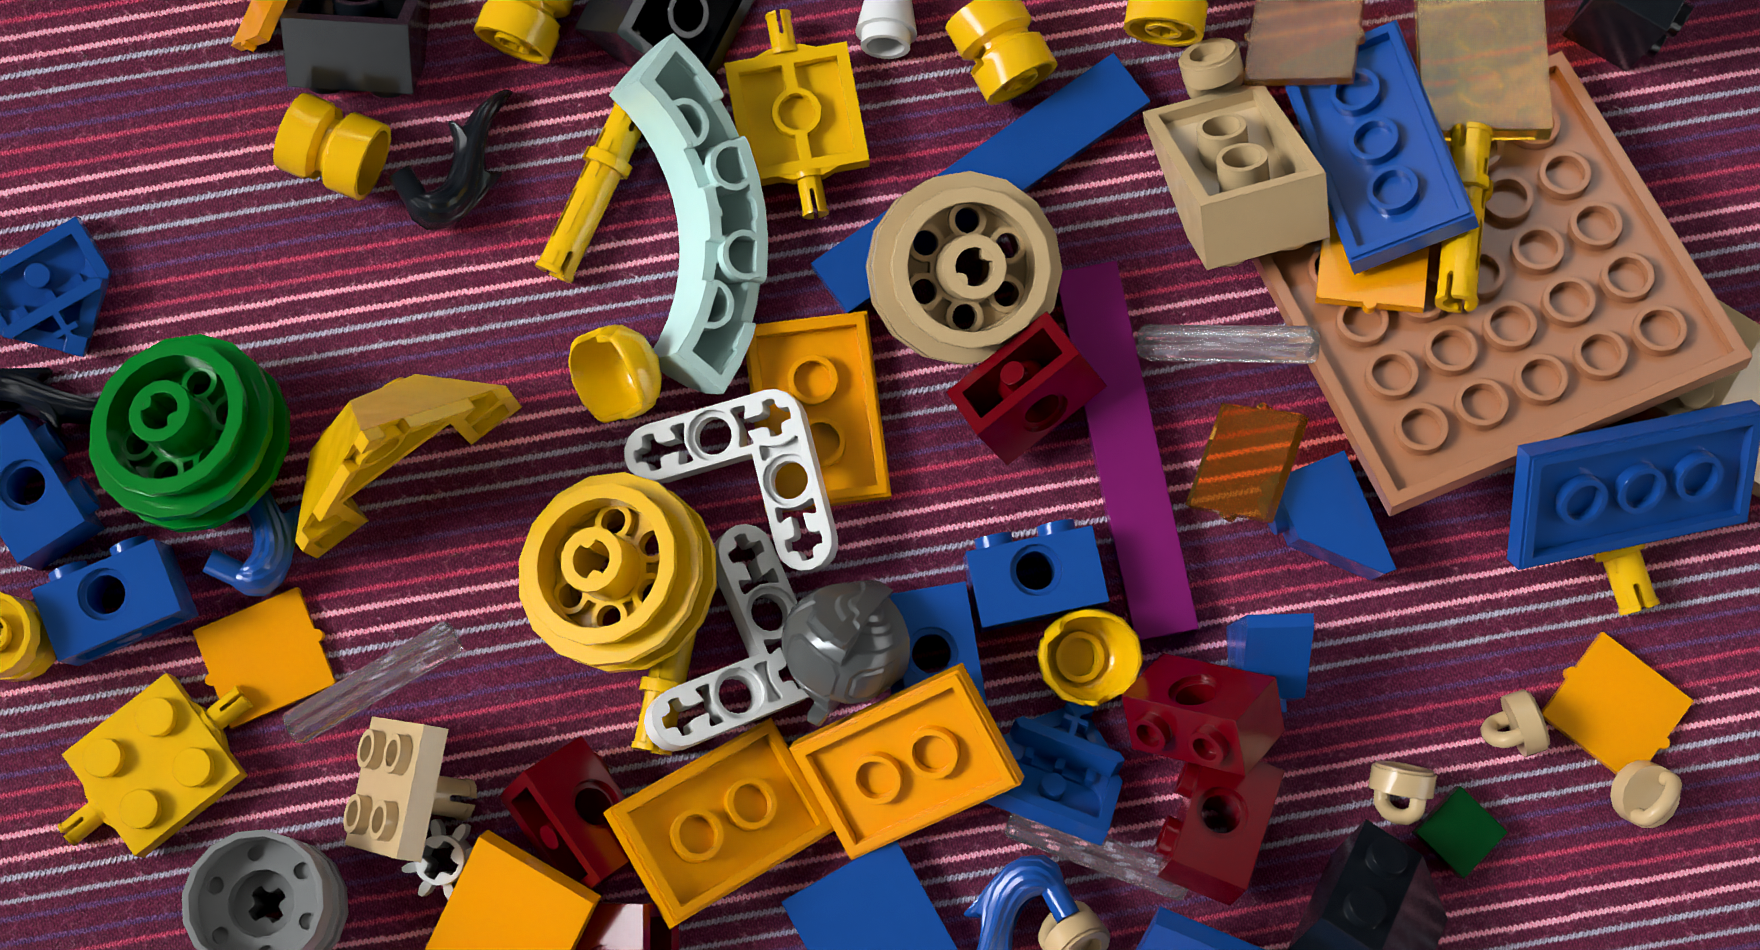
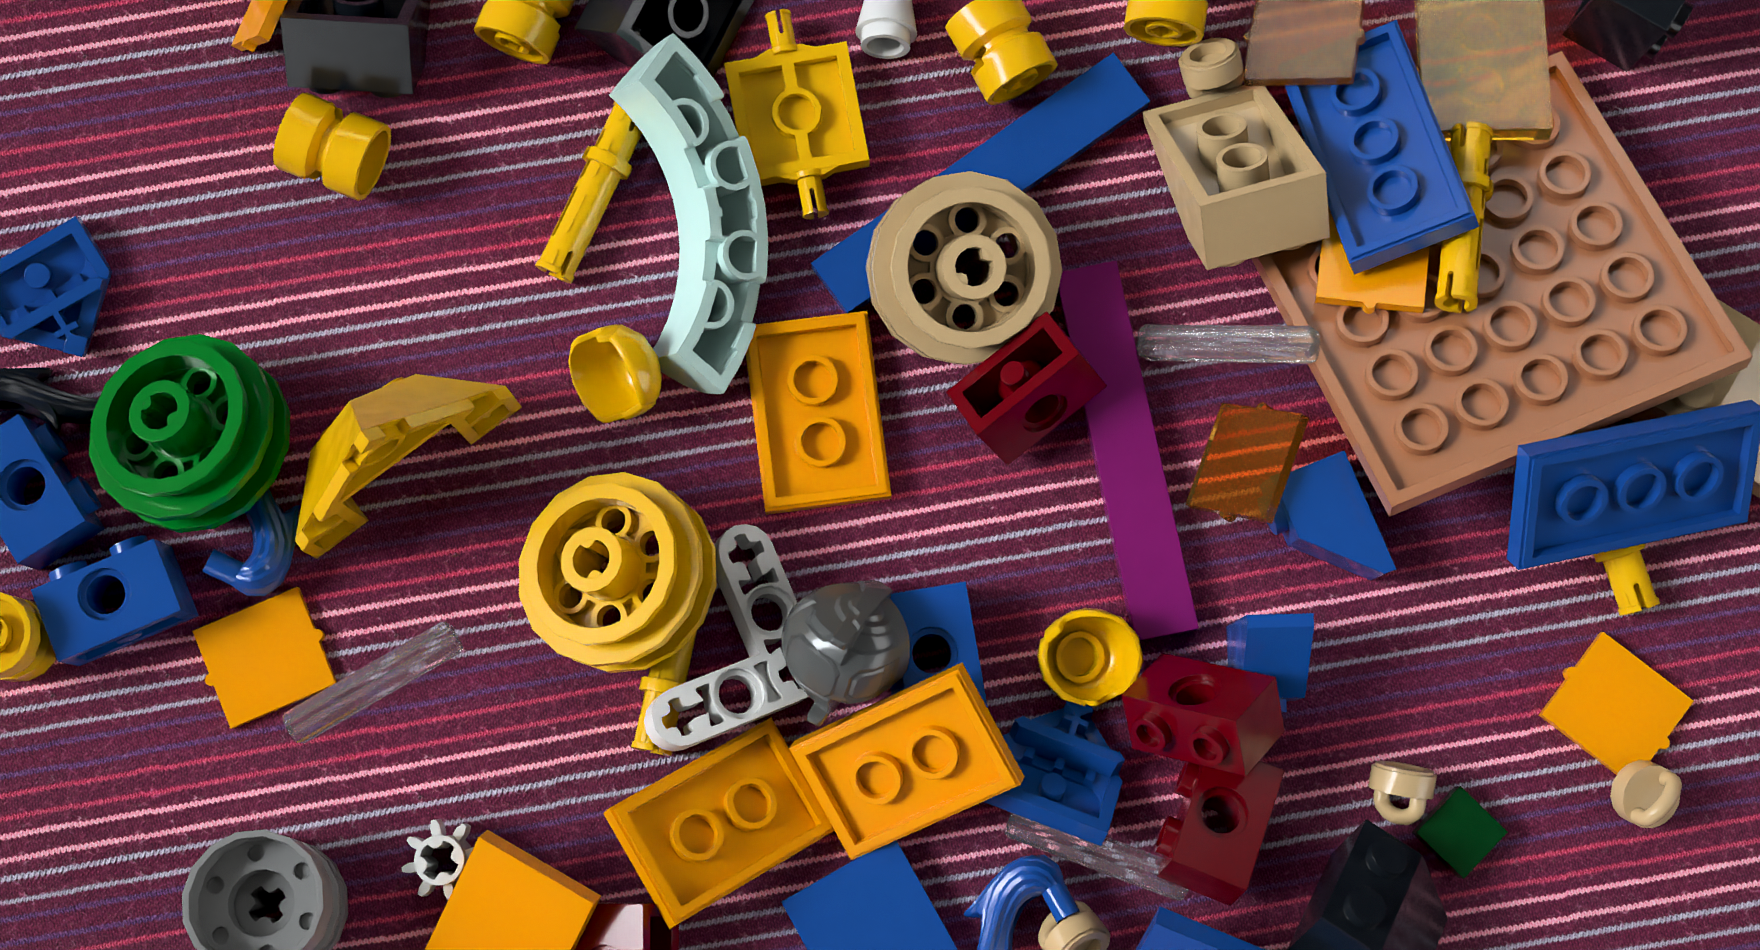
(154, 765): yellow plate -> none
(402, 789): tan plate -> none
(467, 177): black piece -> none
(545, 808): dark red brick -> none
(769, 456): white beam -> none
(1004, 602): blue brick -> none
(1524, 721): tan tile -> none

